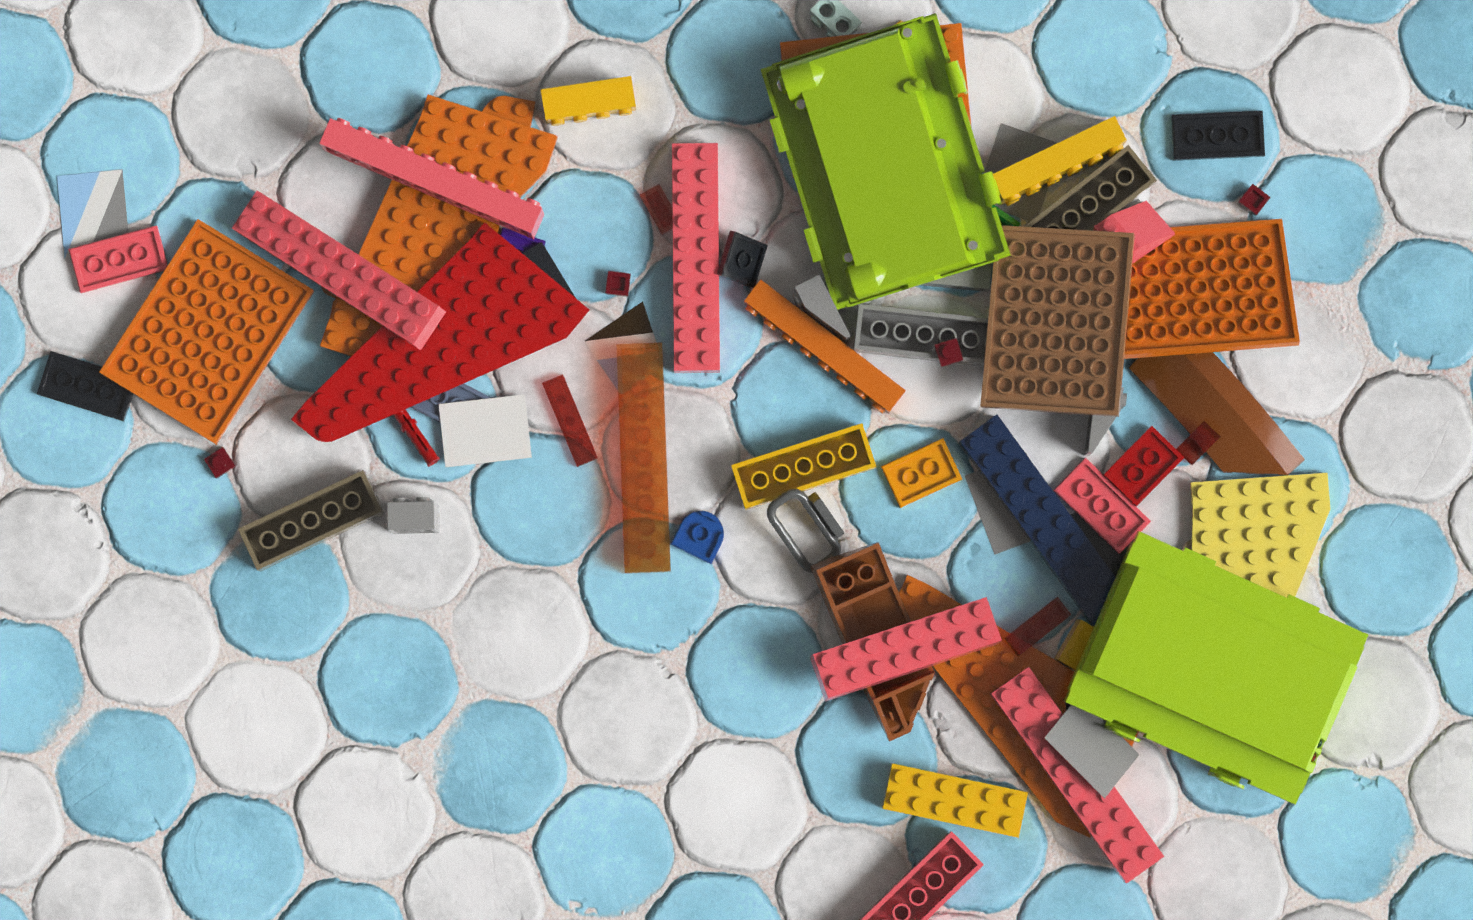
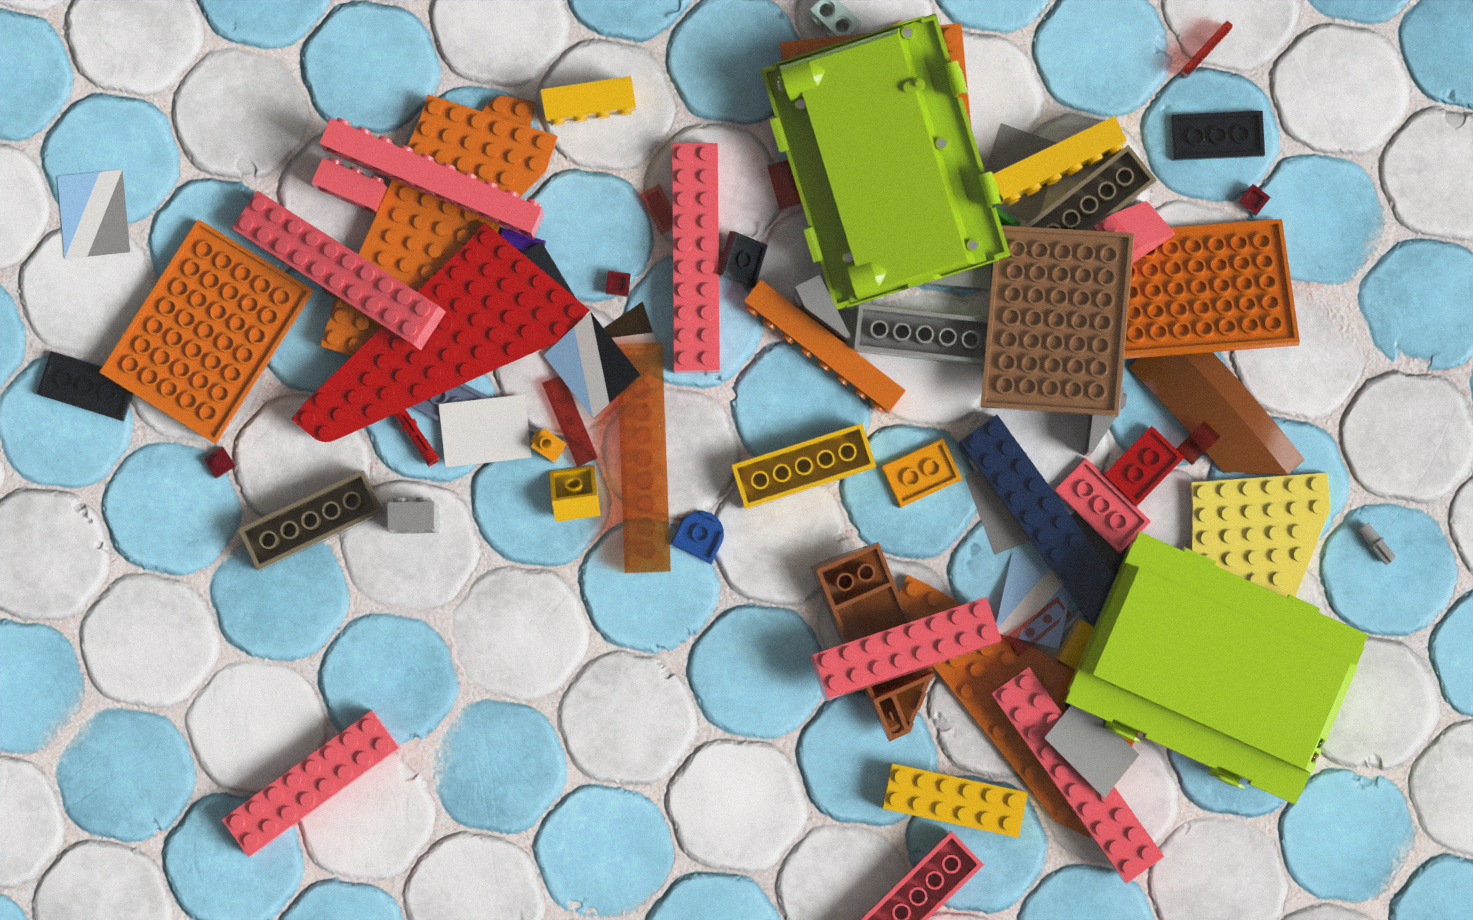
(118, 259): coral tile -> none
(311, 783): none -> coral brick
(349, 185): none -> coral brick
(547, 445): none -> light orange brick
(574, 493): none -> yellow slope
(591, 365): none -> sticker
(784, 185): none -> clear red tile
(819, 514): dark grey bar -> none
(948, 352): dark red plate -> none
(1026, 591): none -> sticker
(1206, 49): none -> clear red tile
(1376, 543): none -> light grey axle

